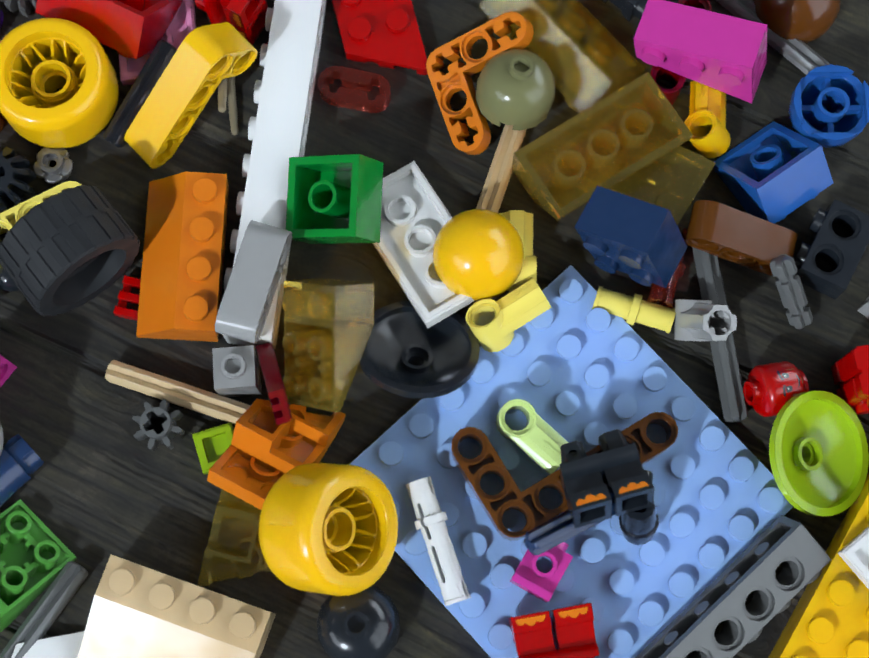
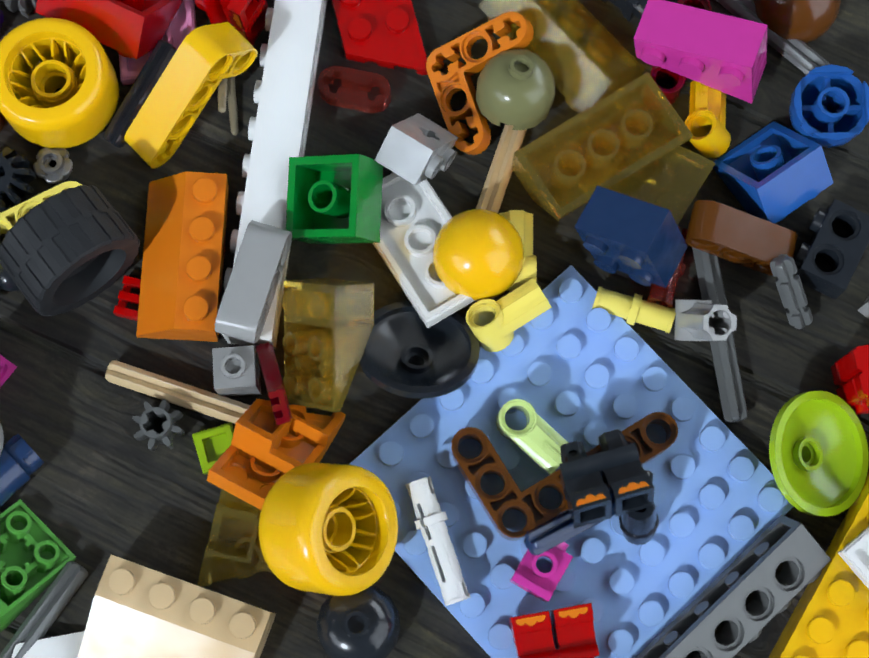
(417, 149): none -> light grey brick
(772, 386): red head -> none

